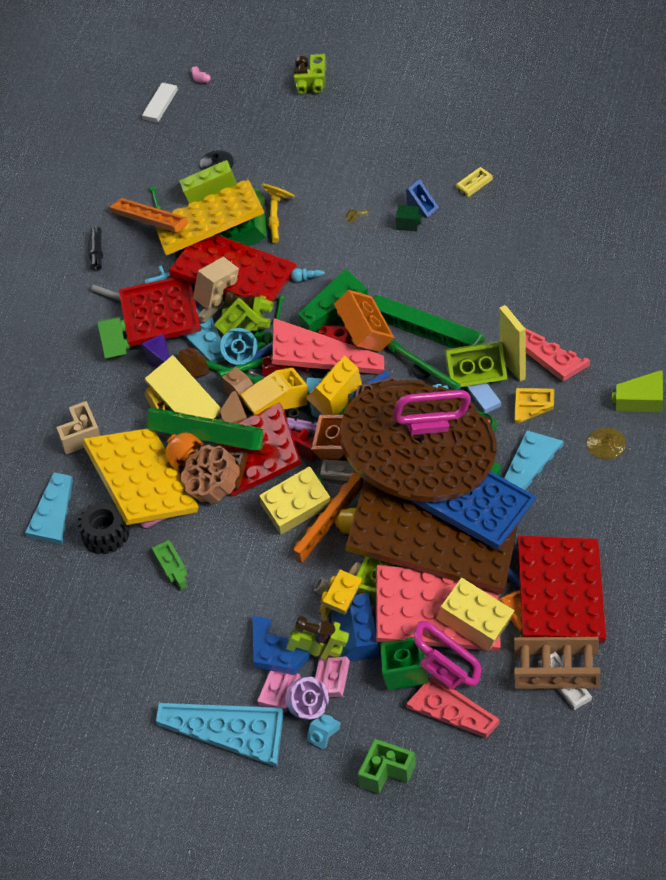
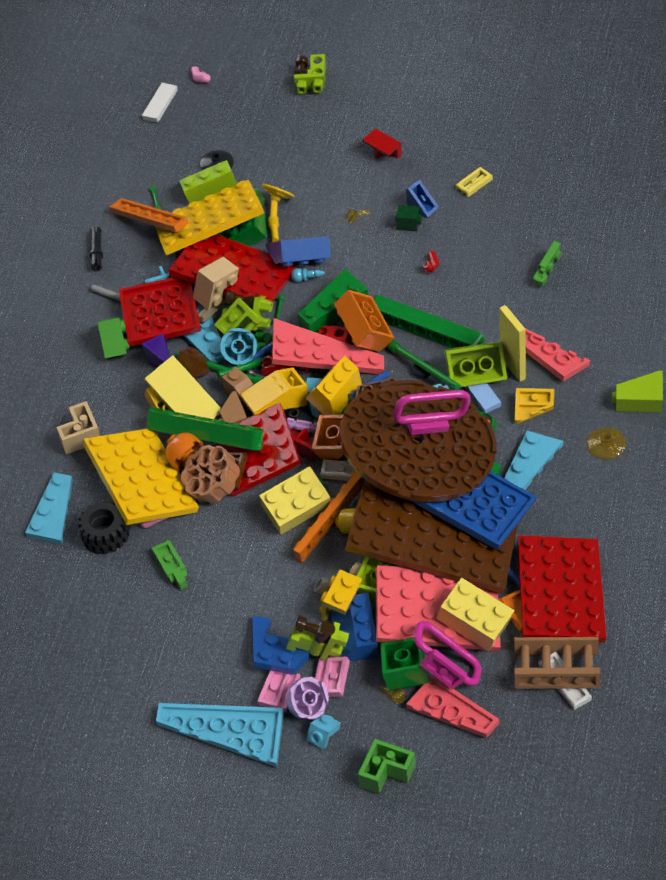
(300, 250): none -> blue slope
(383, 144): none -> red panel
(398, 696): none -> clear yellow hand
(433, 262): none -> red arm
(547, 264): none -> bright green hinge

